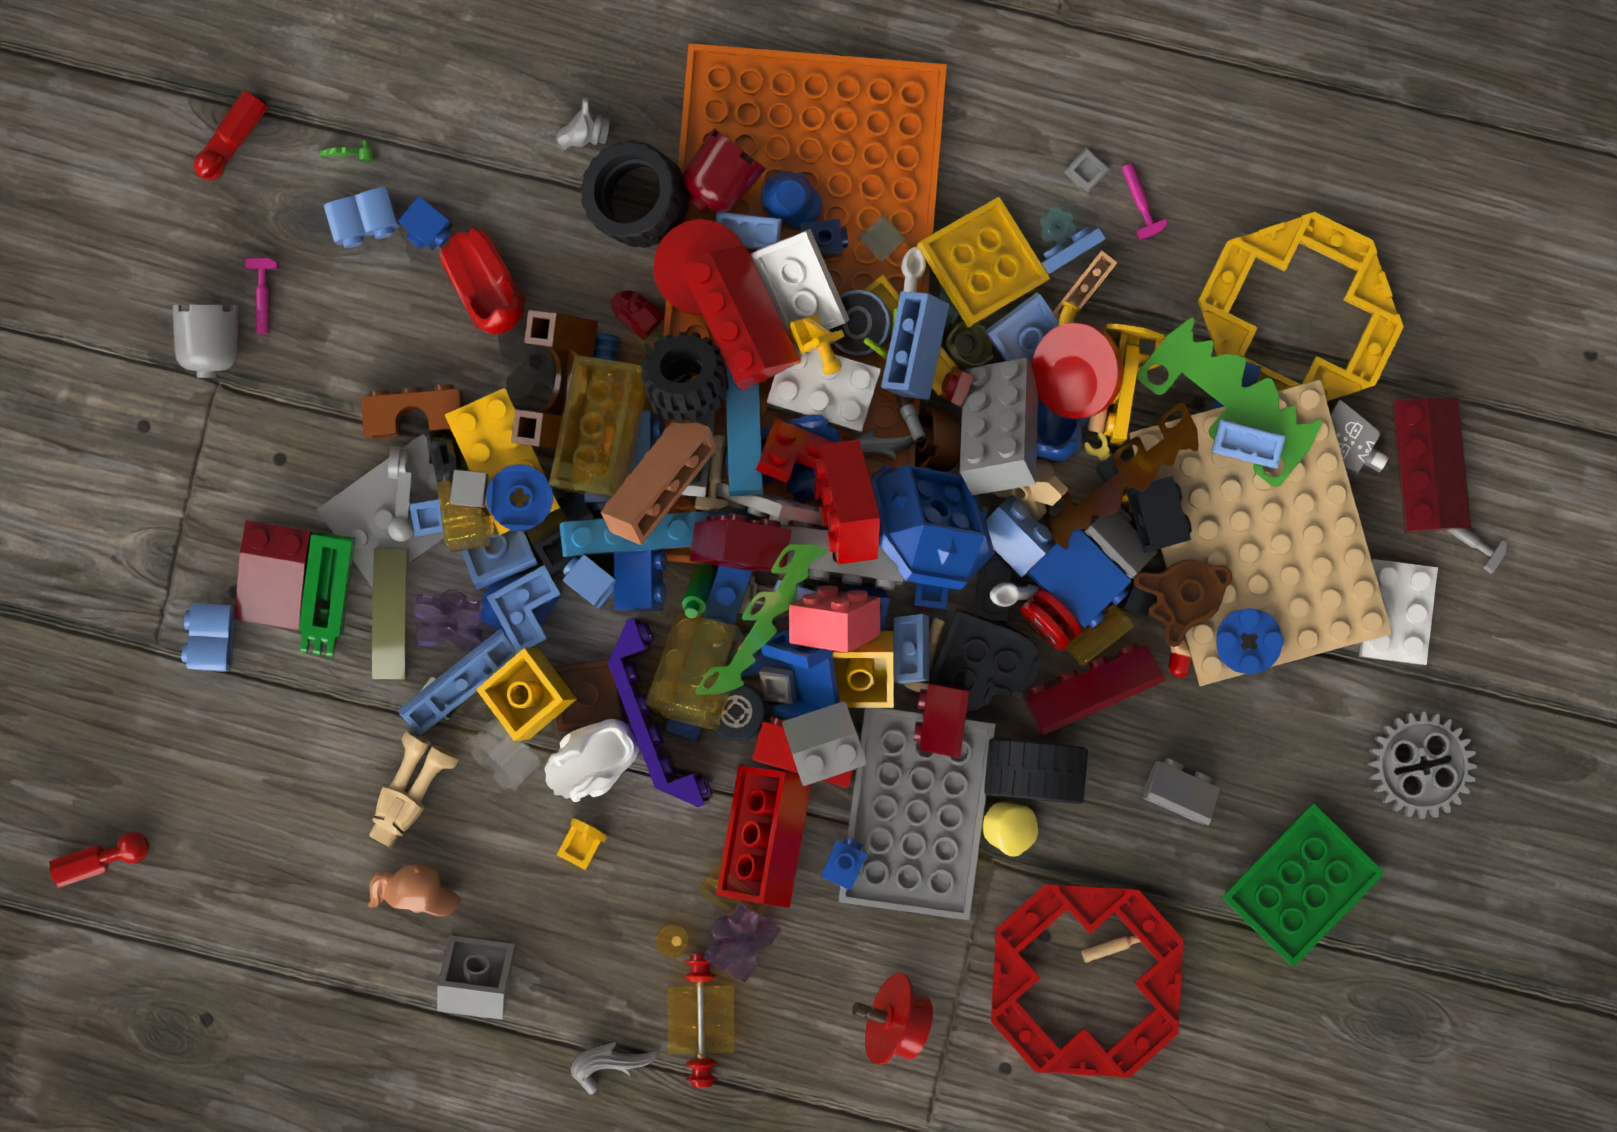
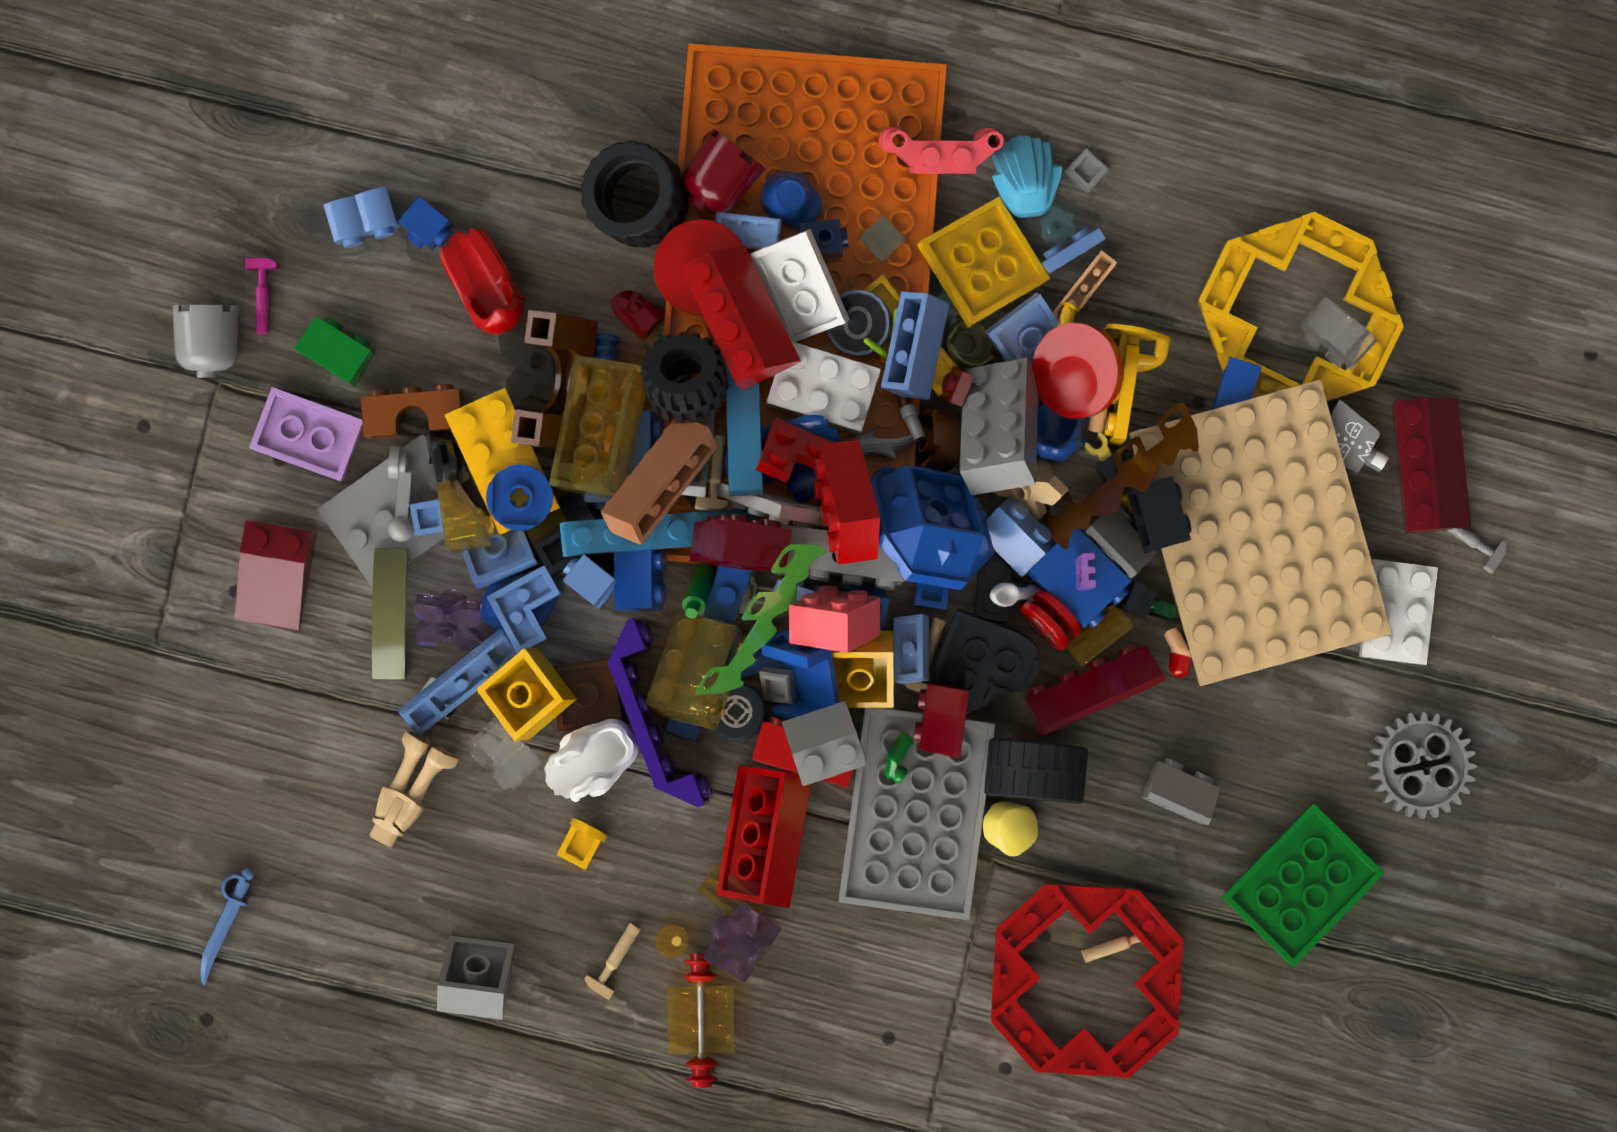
(95, 860): red piece -> none
(210, 637): medium blue brick -> none
(221, 929): none -> medium blue sword
(229, 135): red piece -> none
(307, 434): none -> lavender plate
(326, 578): green hinge -> none
(335, 350): none -> green brick
(365, 154): bright green piece -> none
(413, 888): nougat hair -> none
(469, 488): light grey tile -> none
(584, 128): light grey animal -> none
(606, 1057): light grey piece -> none
(613, 962): none -> tan piece
(811, 335): yellow piece -> none
(844, 863): blue brick -> none
(895, 756): none -> green arm
(896, 1021): red piece -> none
(912, 268): white piece -> none
(941, 156): none -> coral plate
(1026, 176): none -> medium azure hair
(1083, 572): none -> medium lavender tile
(1142, 204): dark pink piece -> none
(1185, 595): reddish brown tile -> none
(1222, 379): bright green piece -> none
(1248, 444): light blue plate -> none
(1250, 660): blue plate -> none
(1336, 333): none -> clear brick

